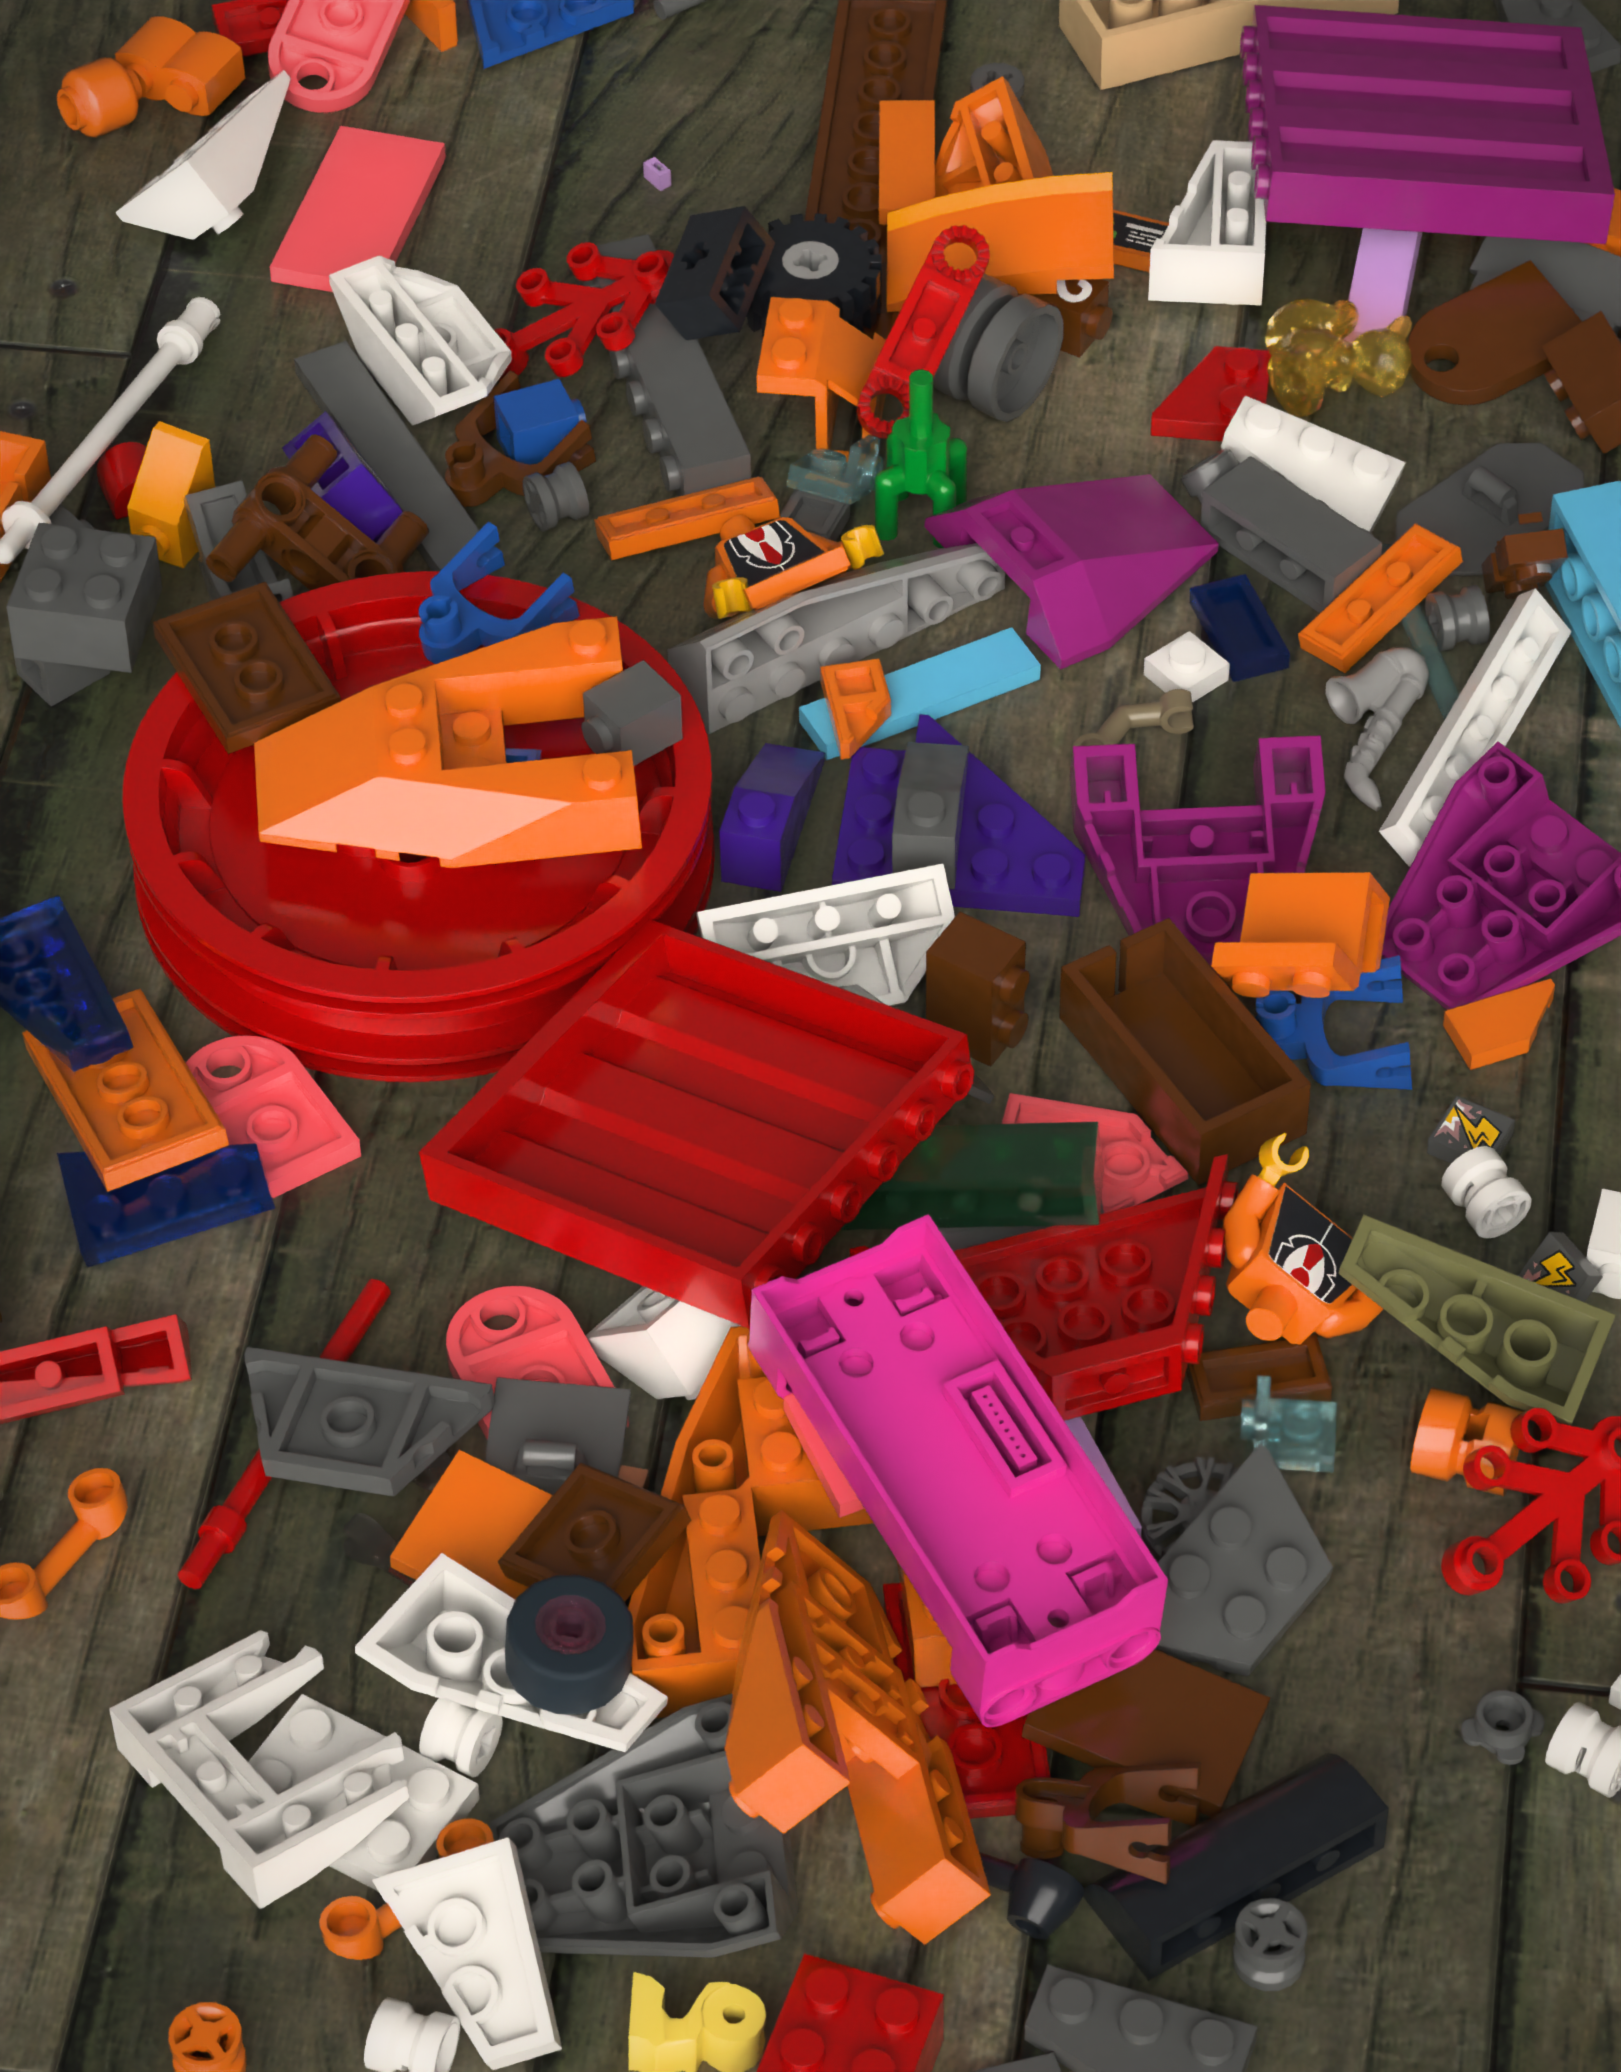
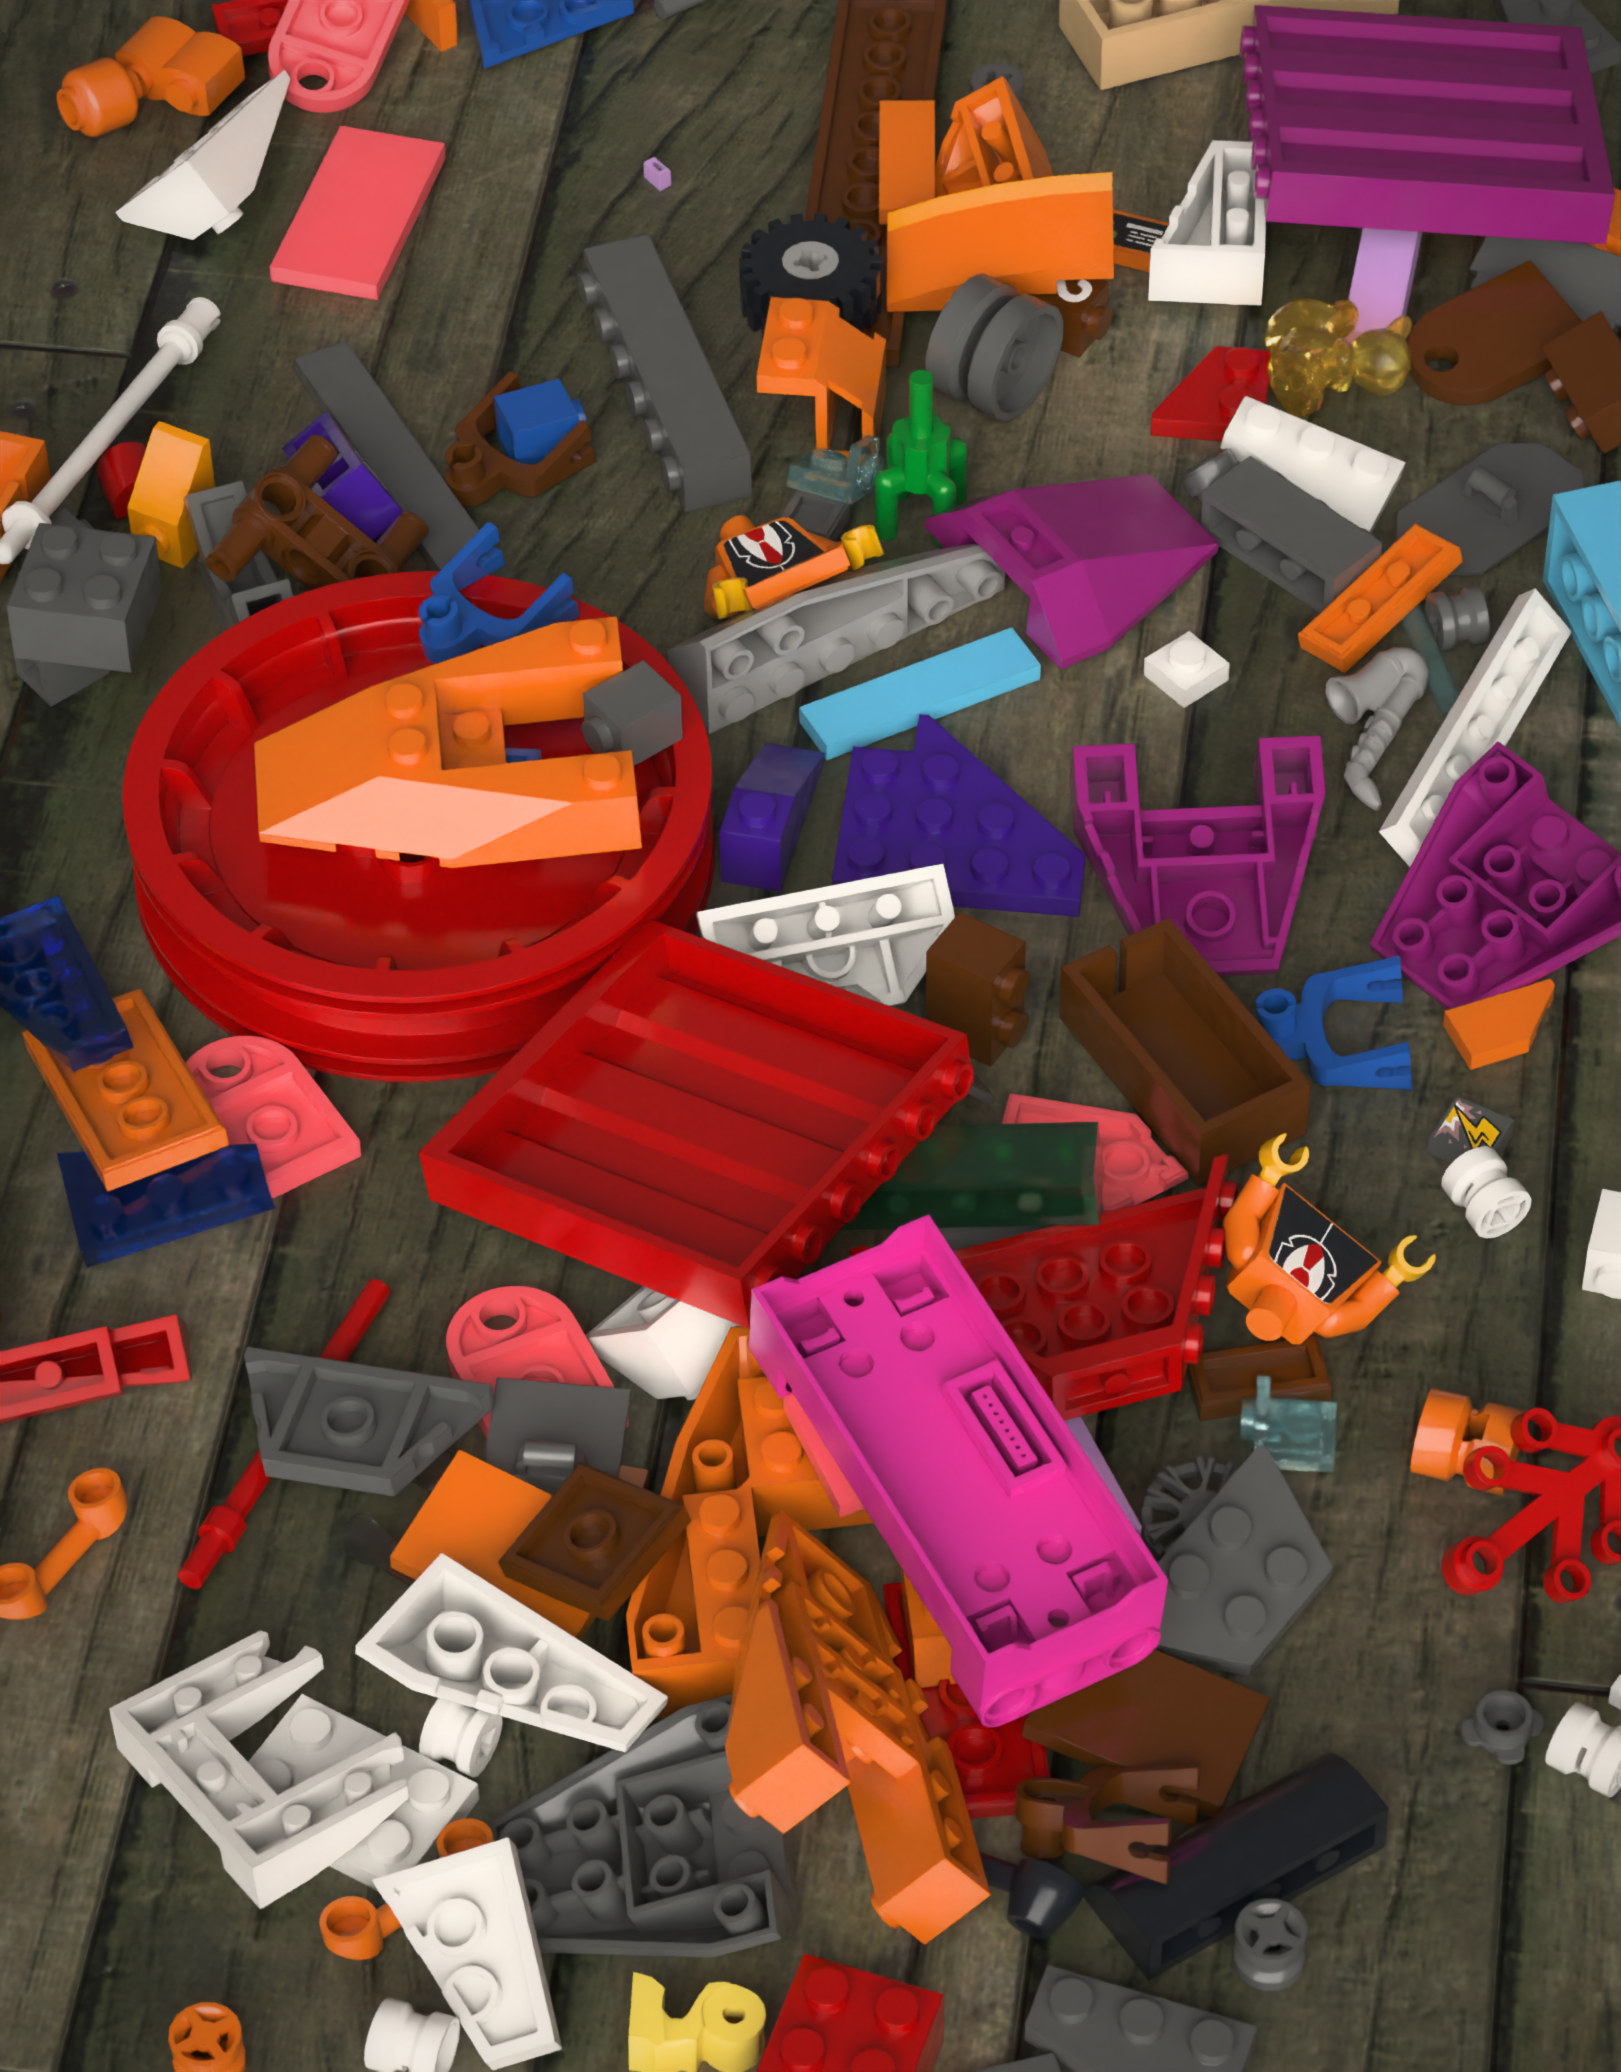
(245, 665): reddish brown tile -> none
(419, 337): white wedge -> none
(555, 496): dark grey wheel -> none
(569, 1644): black wheel -> none
(586, 307): red plant -> none
(684, 517): orange tile -> none
(715, 273): black brick -> none
(855, 702): orange tile -> none
(924, 324): red plate -> none
(930, 808): dark grey slope -> none
(1170, 712): dark tan arm -> none
(1239, 627): clear blue tile -> none
(1305, 934): orange piece -> none
(1496, 1326): olive wedge -> none
(1524, 559): reddish brown piece -> none
(1562, 1267): dark grey tile -> none

